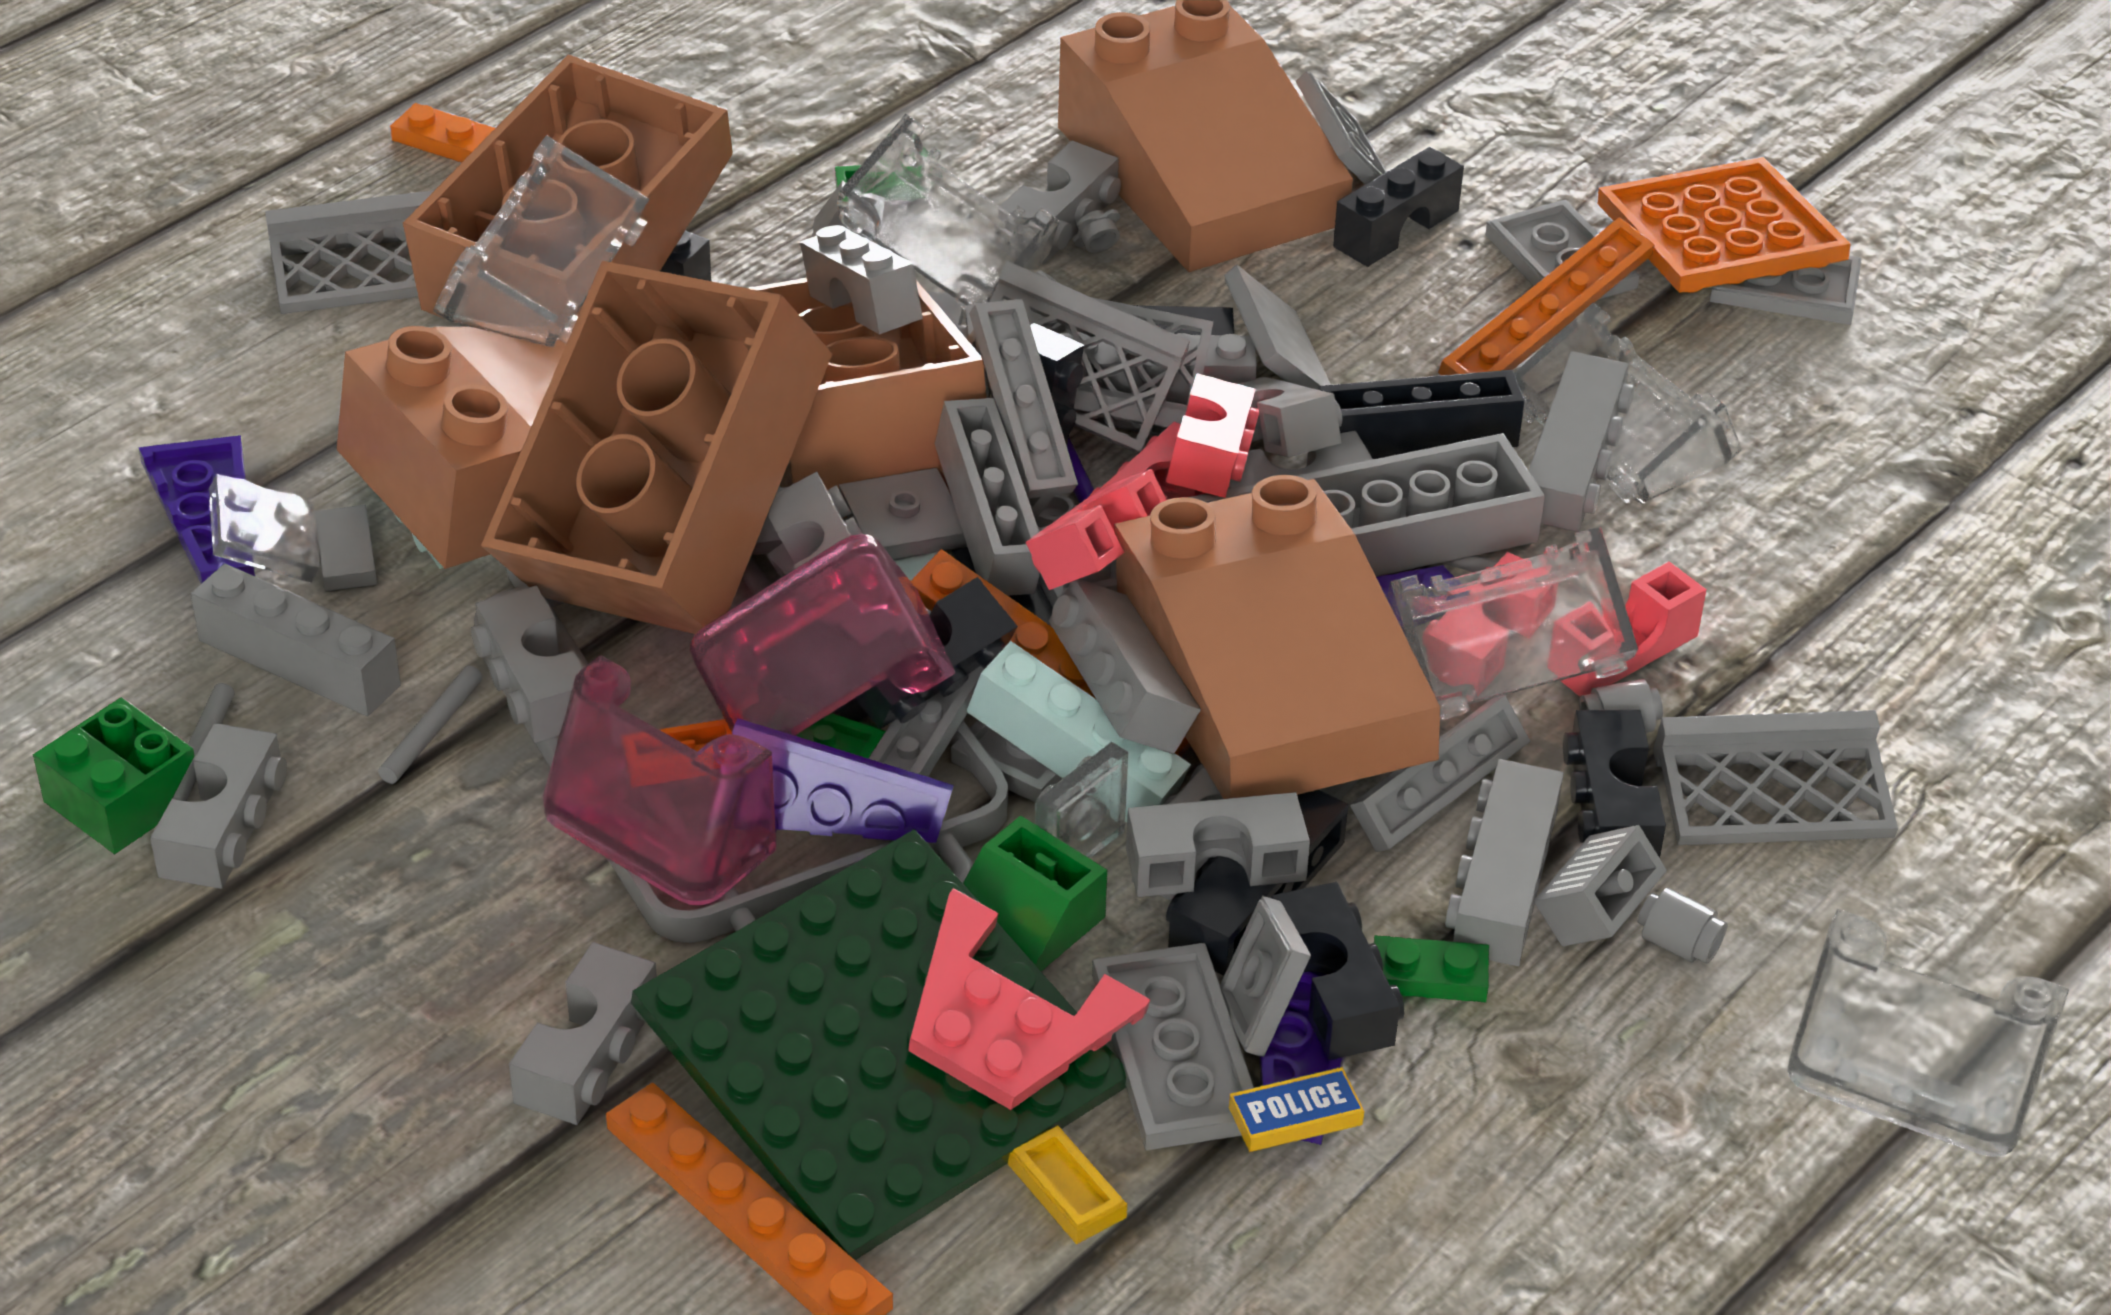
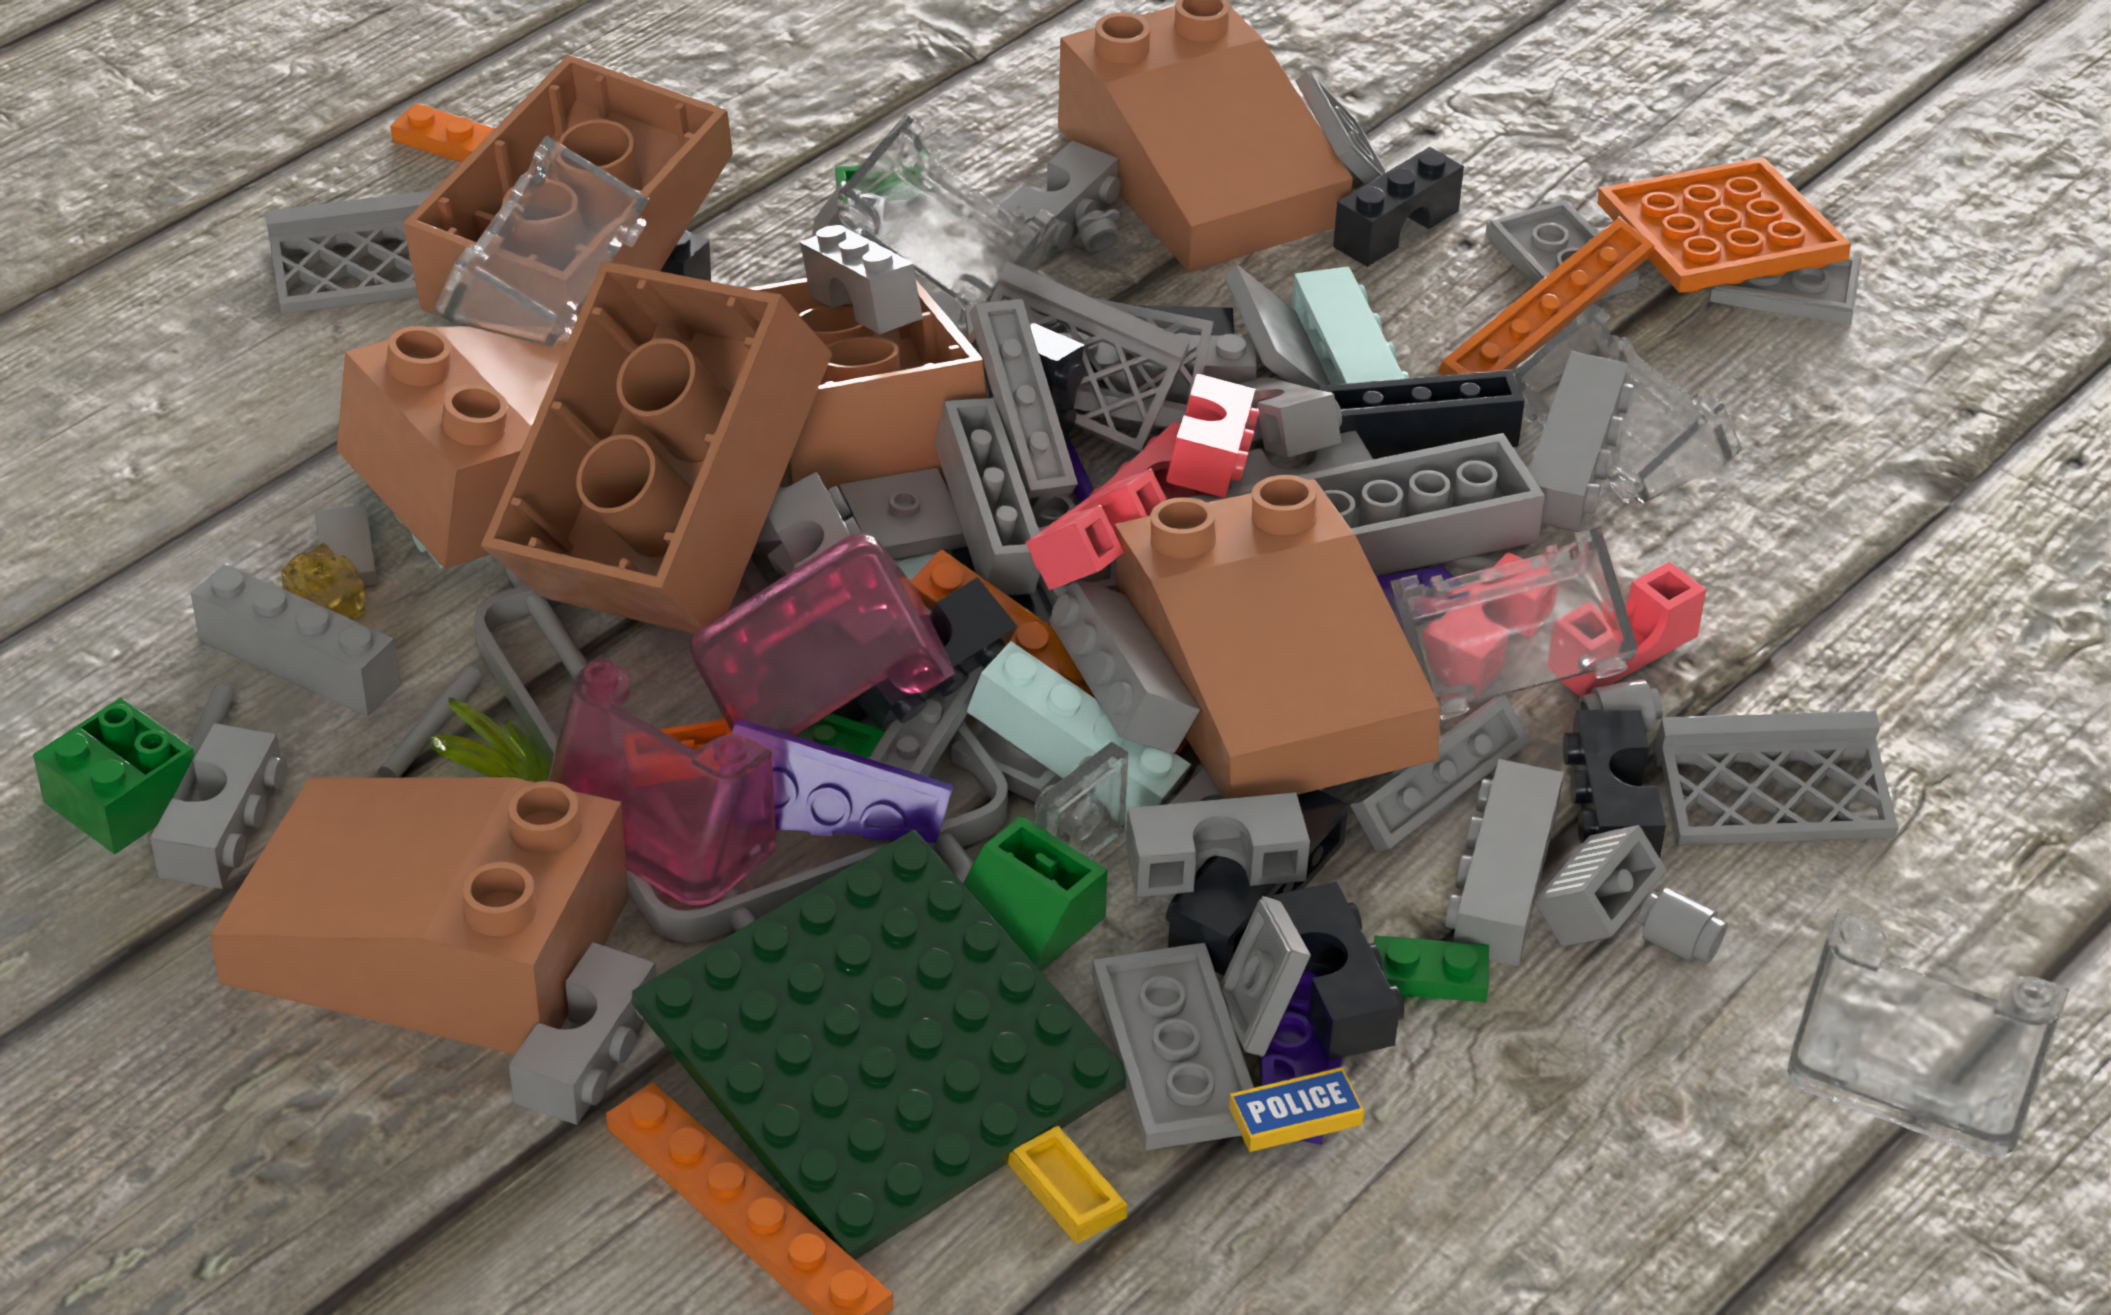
(182, 483): dark purple wing -> none
(263, 528): clear plate -> none
(326, 581): none -> clear yellow brick
(429, 903): none -> nougat slope
(511, 756): none -> clear neon green plant
(524, 659): light grey arch -> none
(996, 1030): coral wing -> none
(1343, 327): none -> light aqua brick

